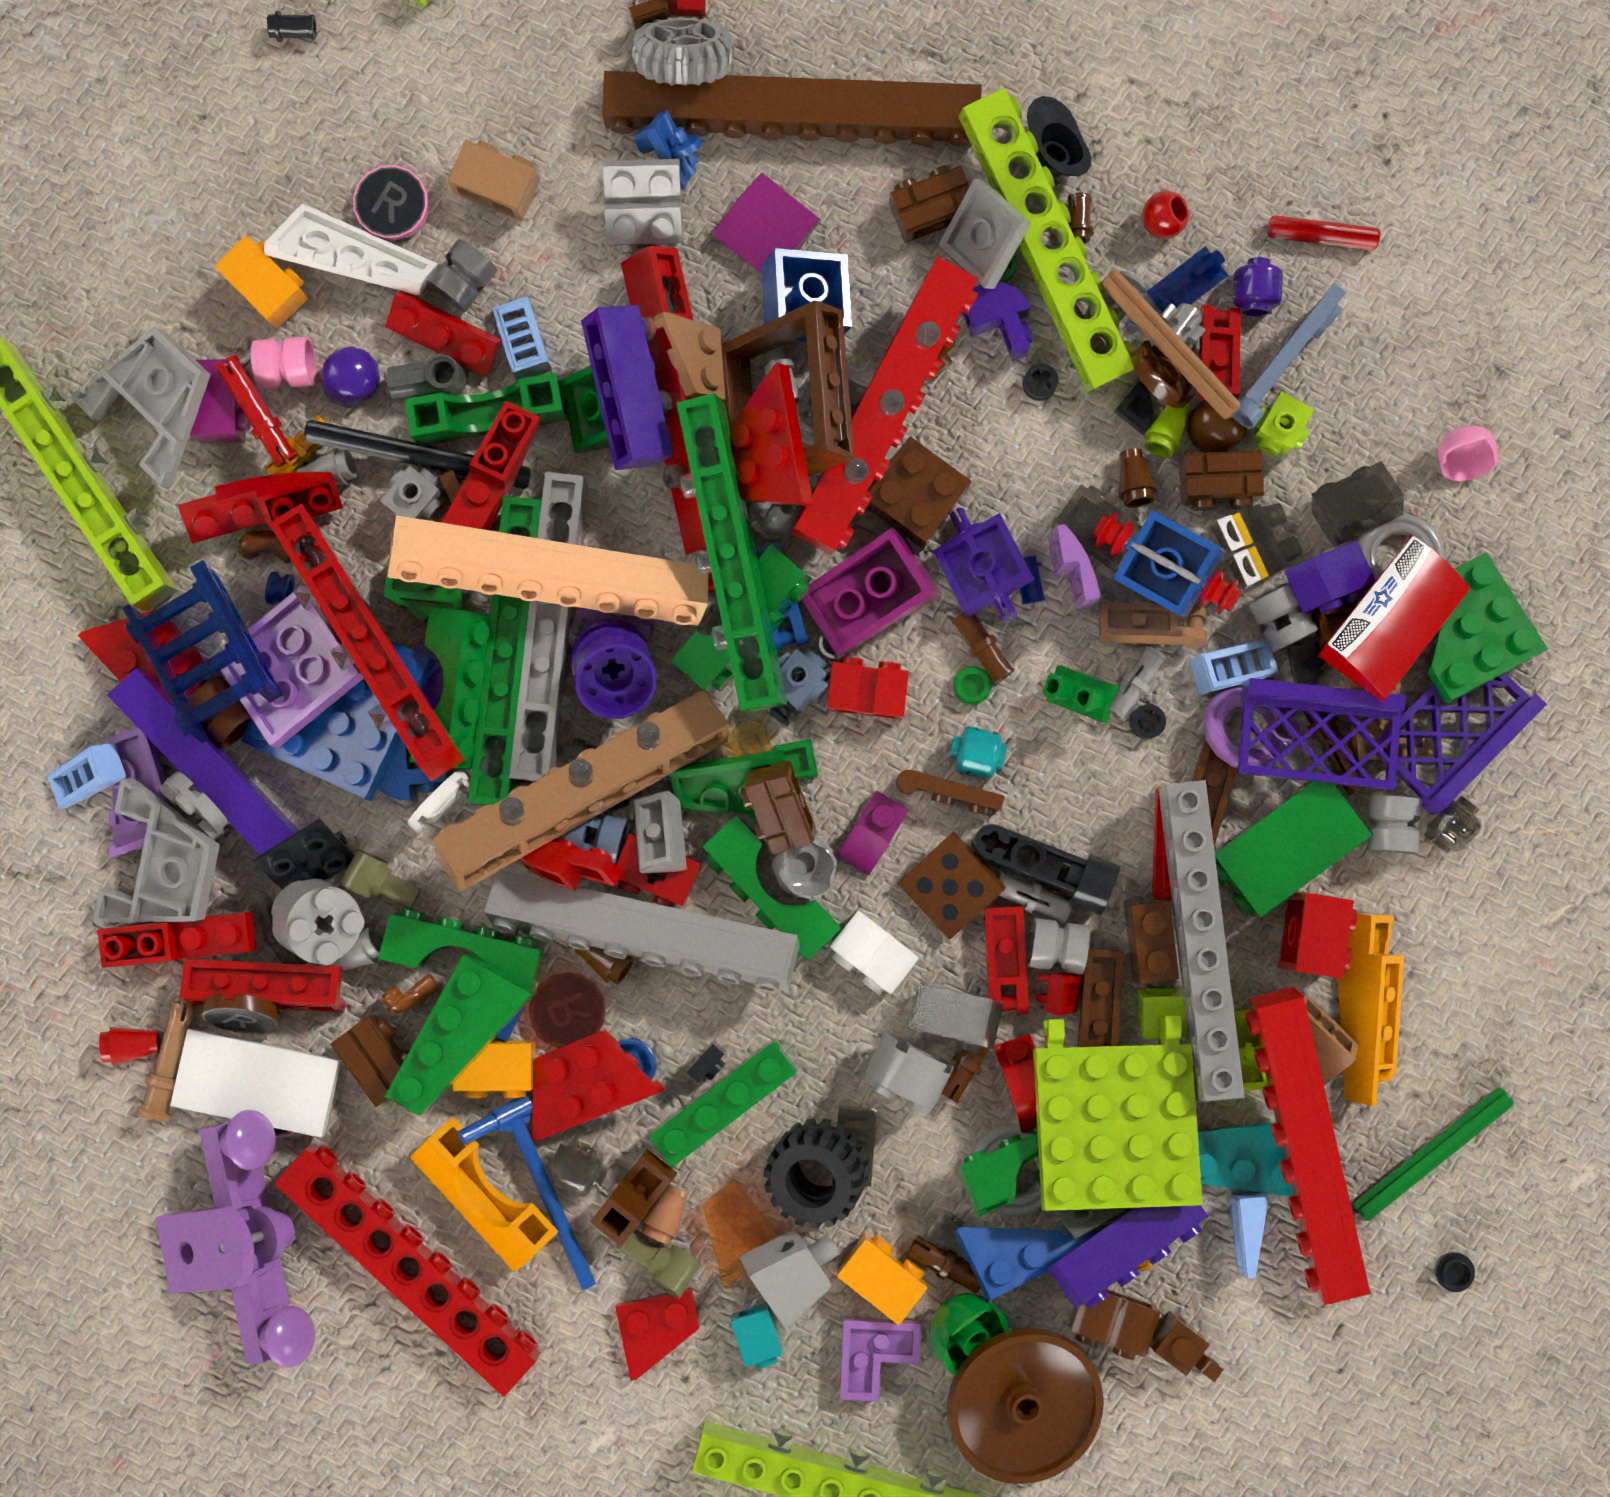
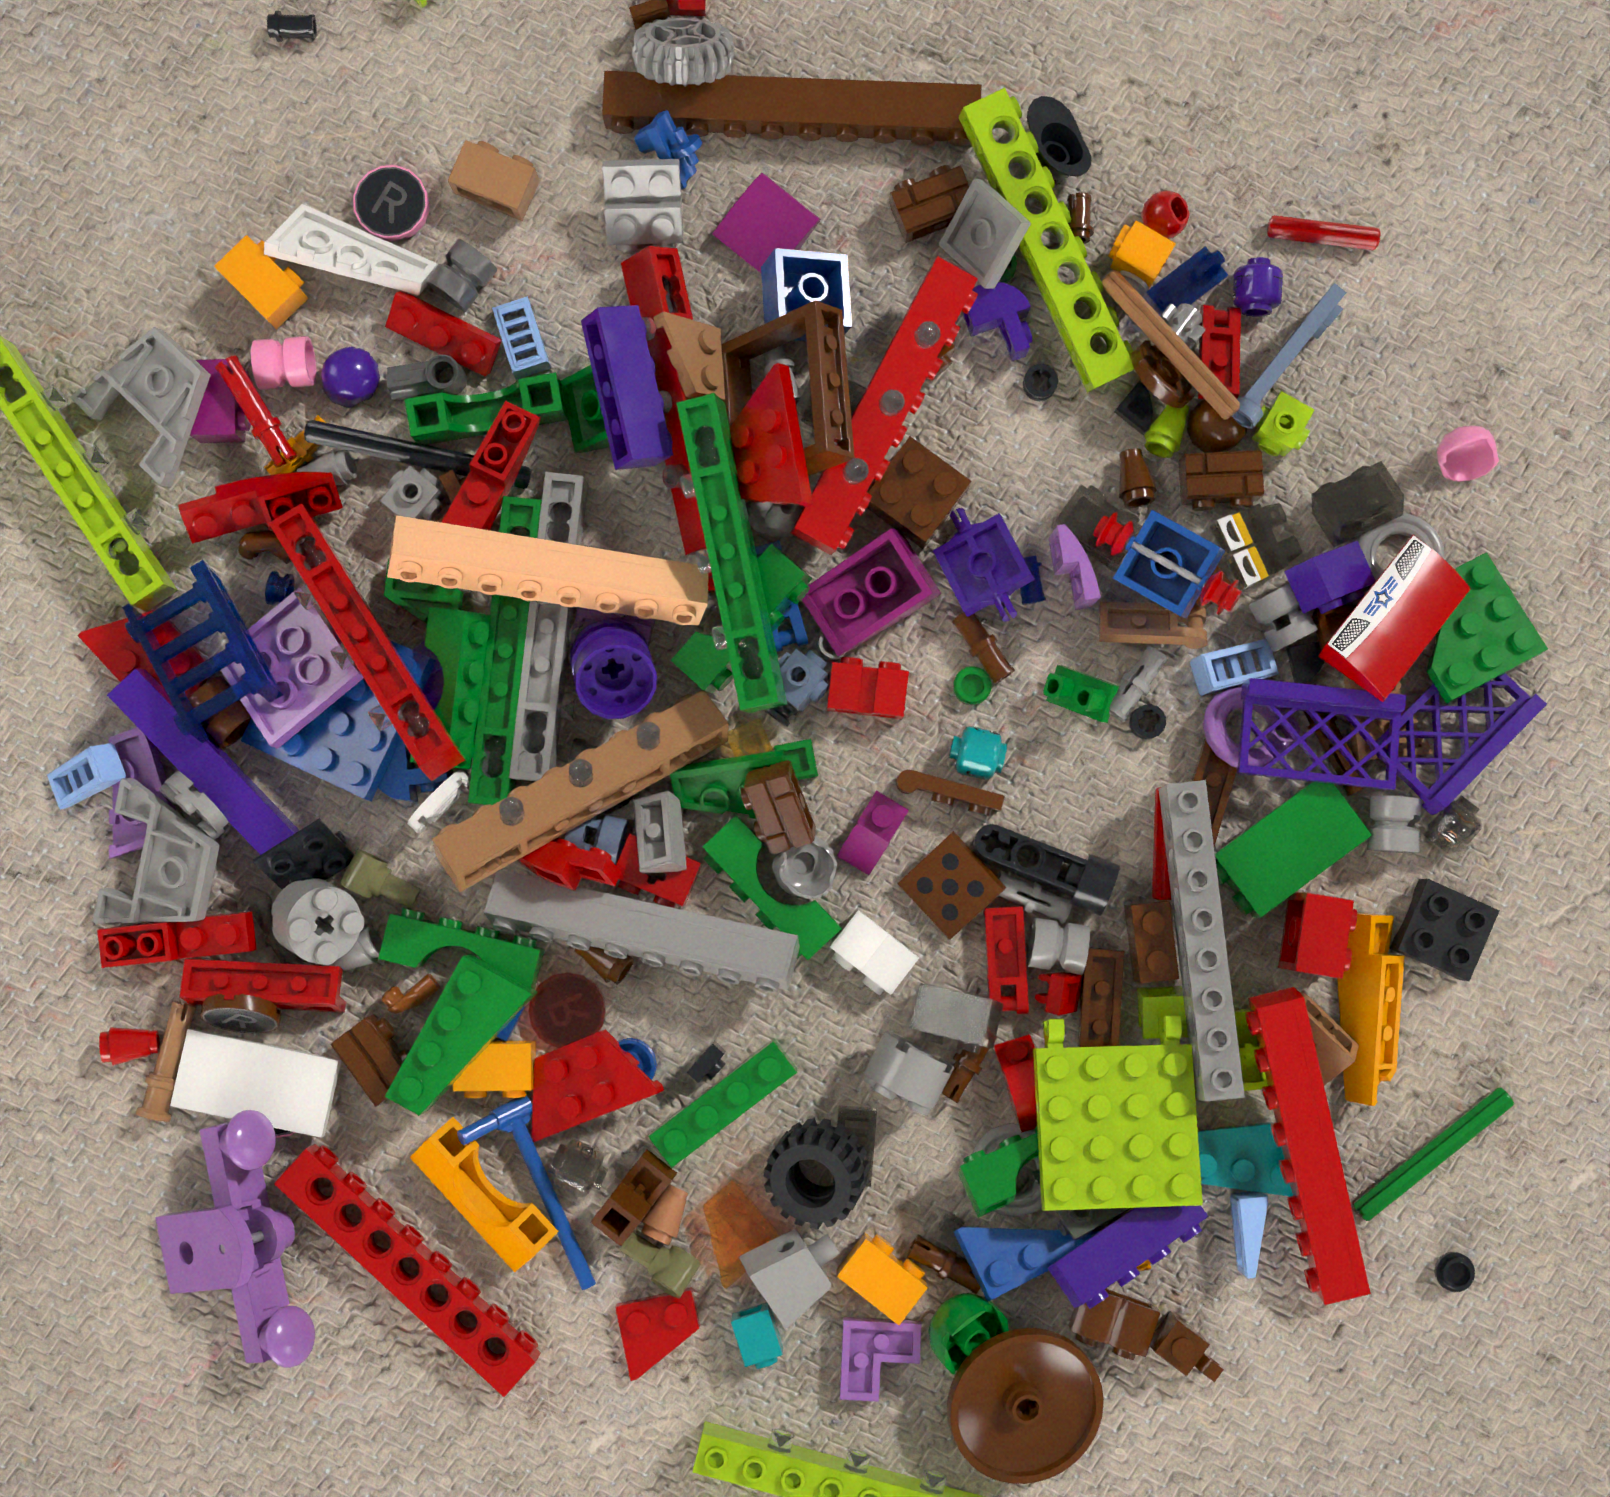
(1140, 252): none -> light orange brick
(1445, 929): none -> black brick

